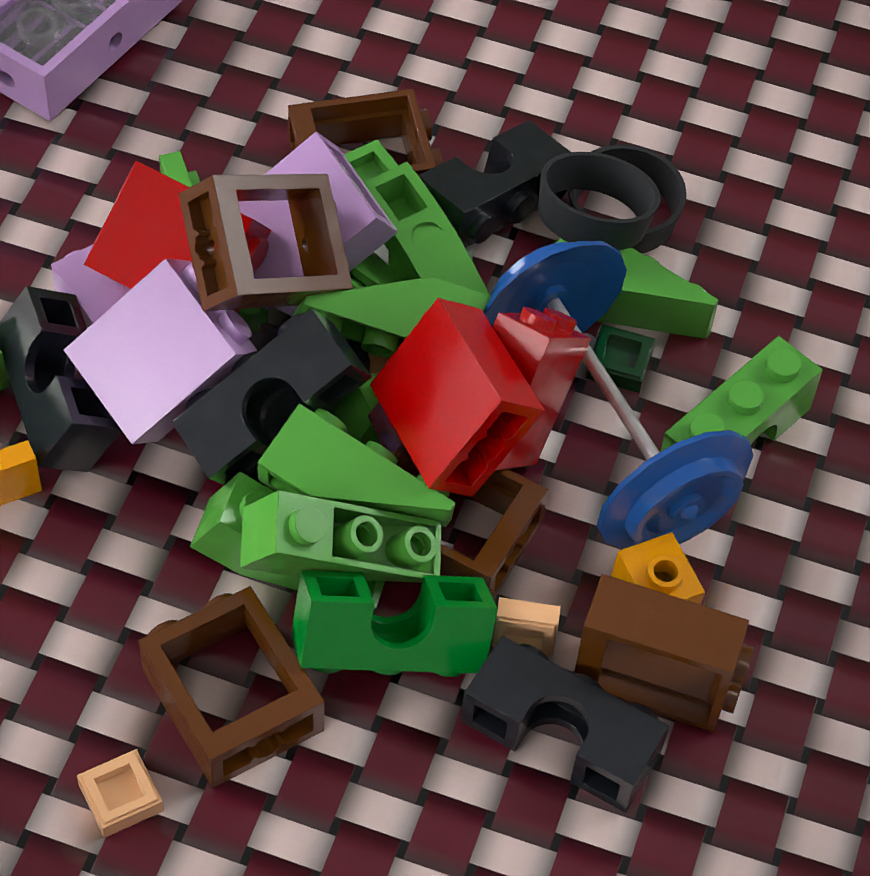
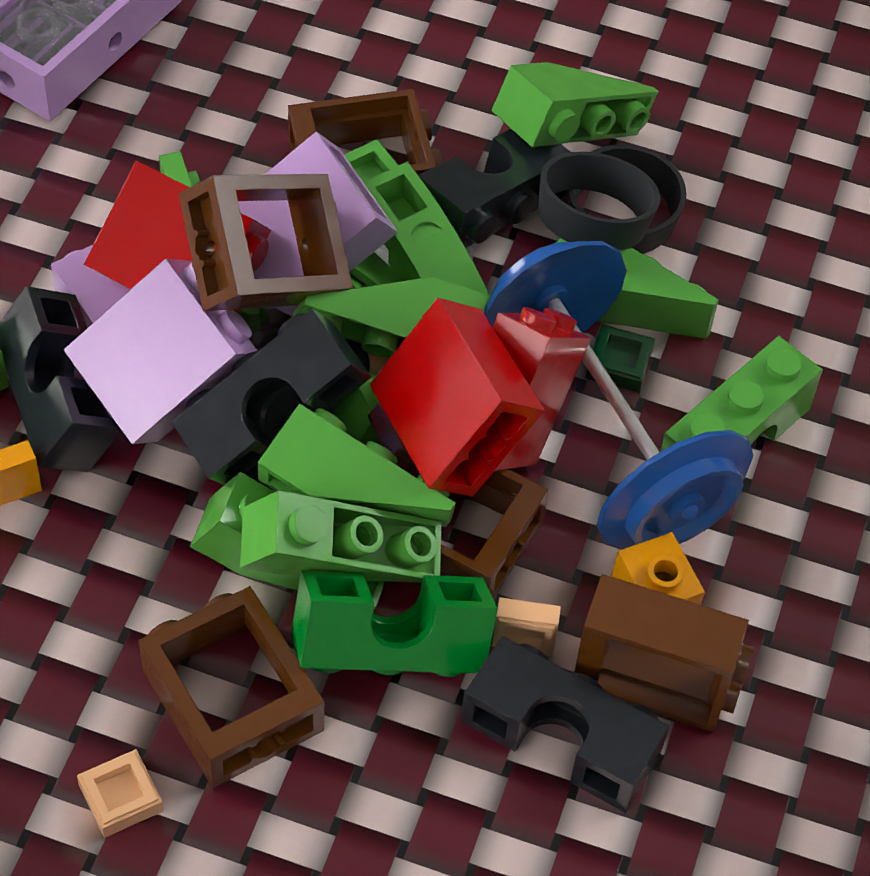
(570, 105): none -> bright green slope

